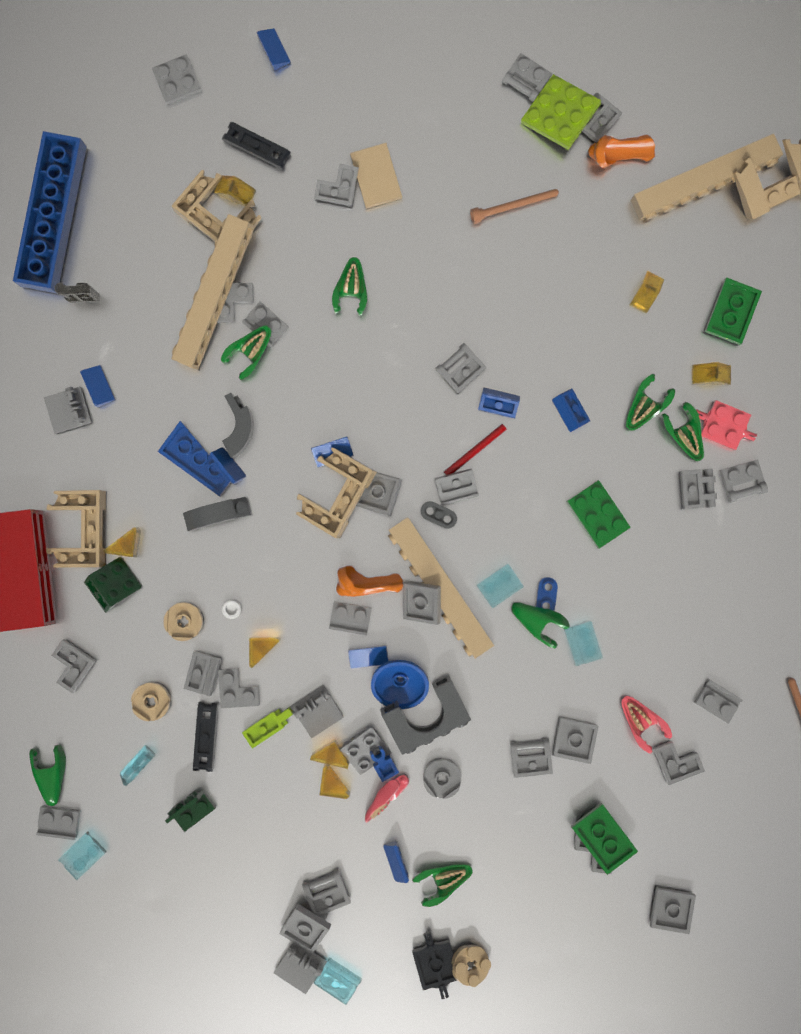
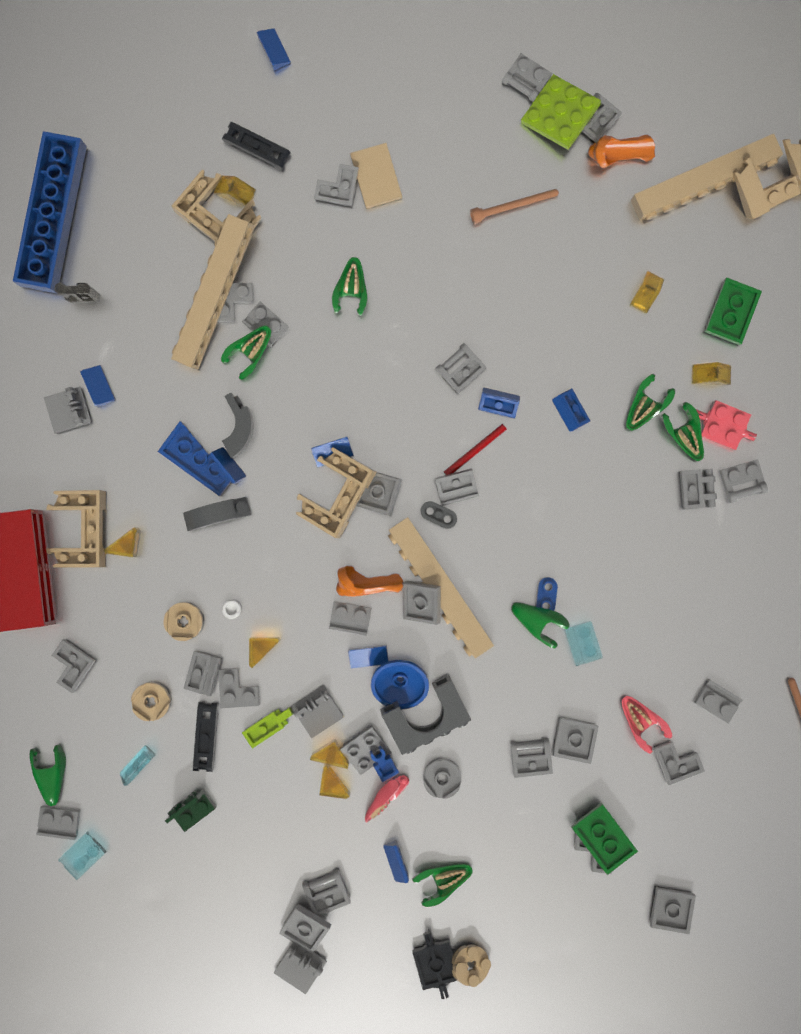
(112, 584): dark green bracket -> none
(176, 79): light grey plate -> none
(338, 981): clear light blue plate -> none
(500, 585): clear light blue plate -> none
(598, 514): green plate -> none

